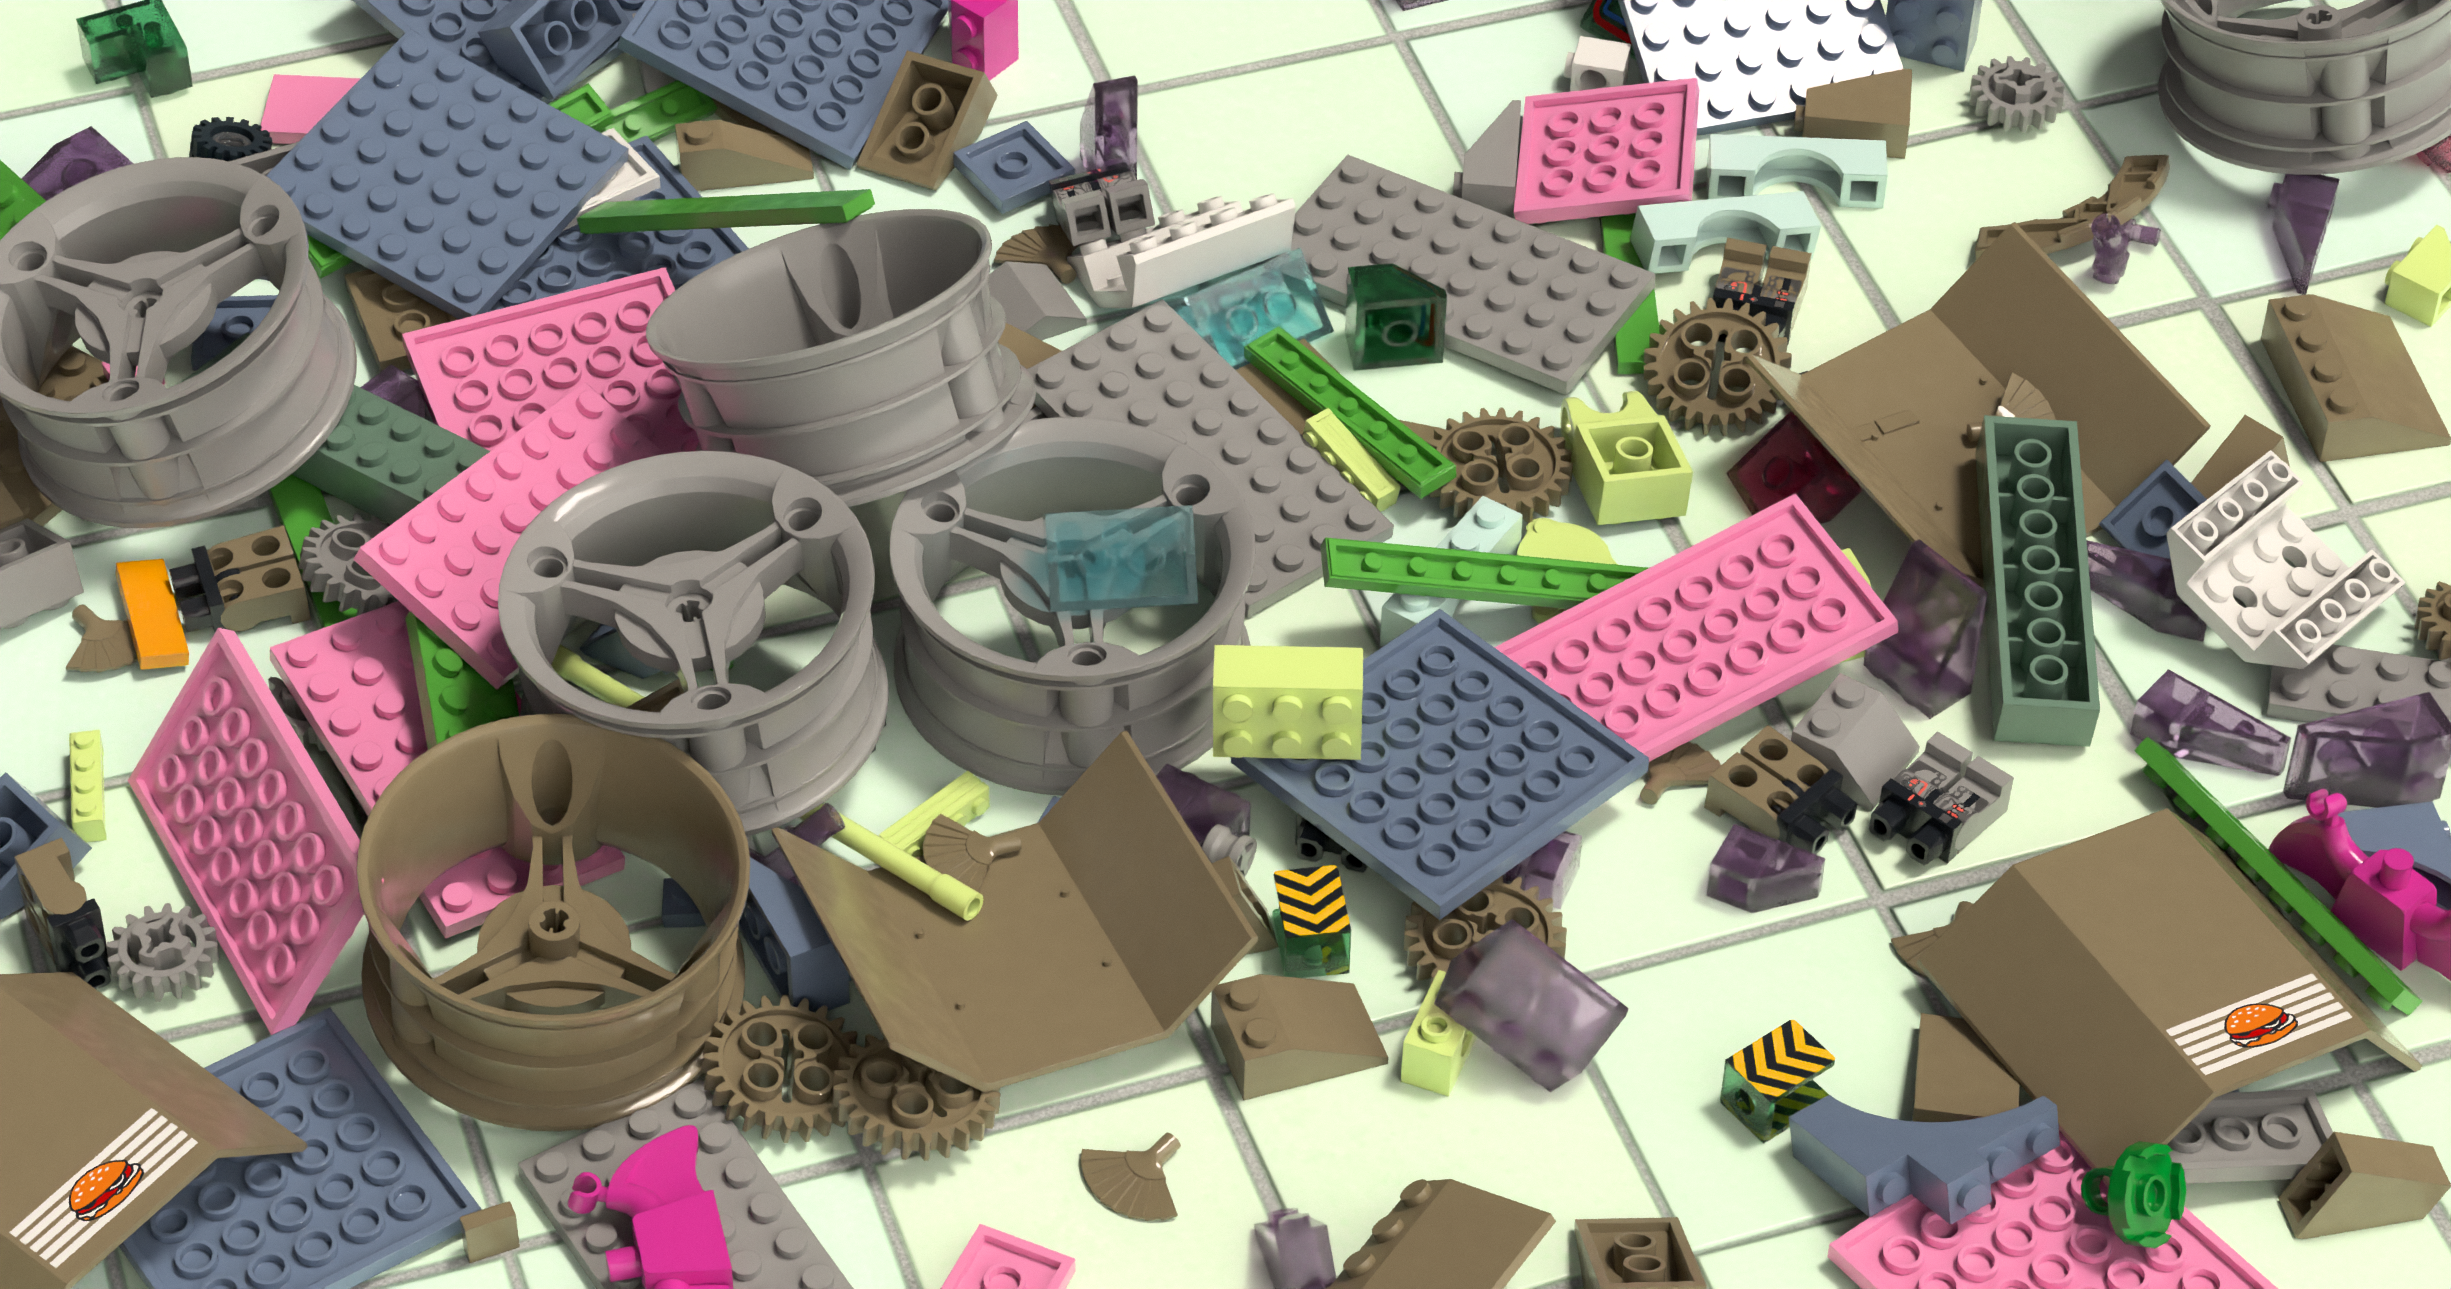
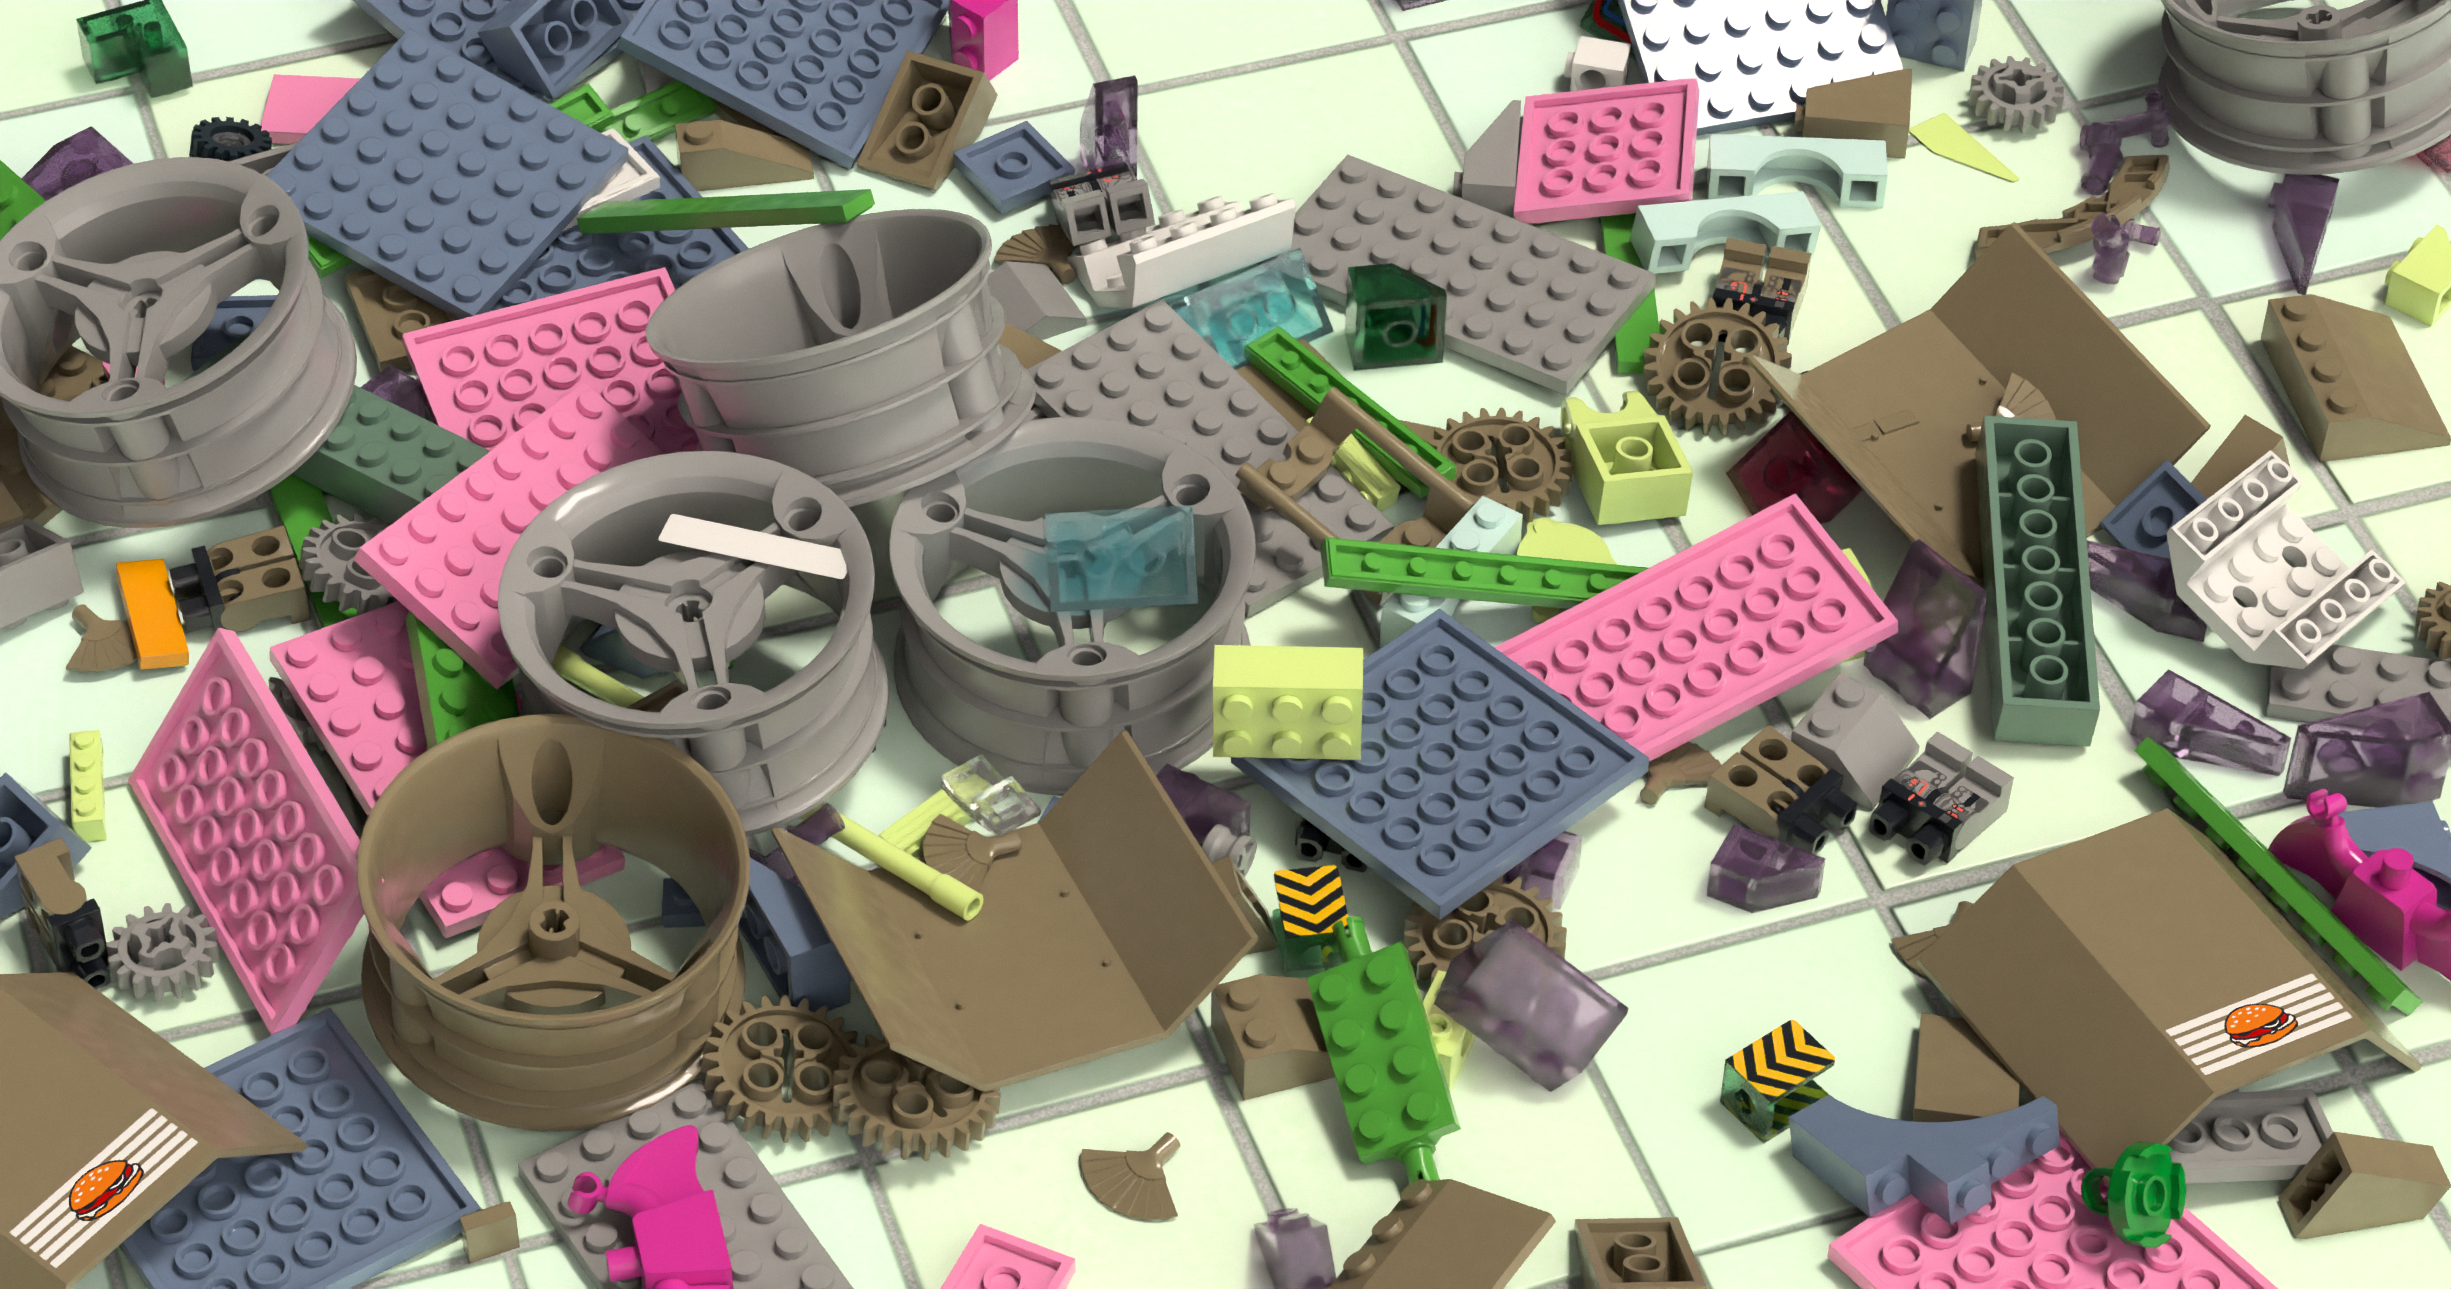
(754, 546): none -> white sticker
(988, 798): none -> clear slope
(1309, 457): none -> dark tan piece
(1383, 1053): none -> bright green plate
(1950, 140): none -> yellowish green sticker
(2105, 140): none -> clear purple pin

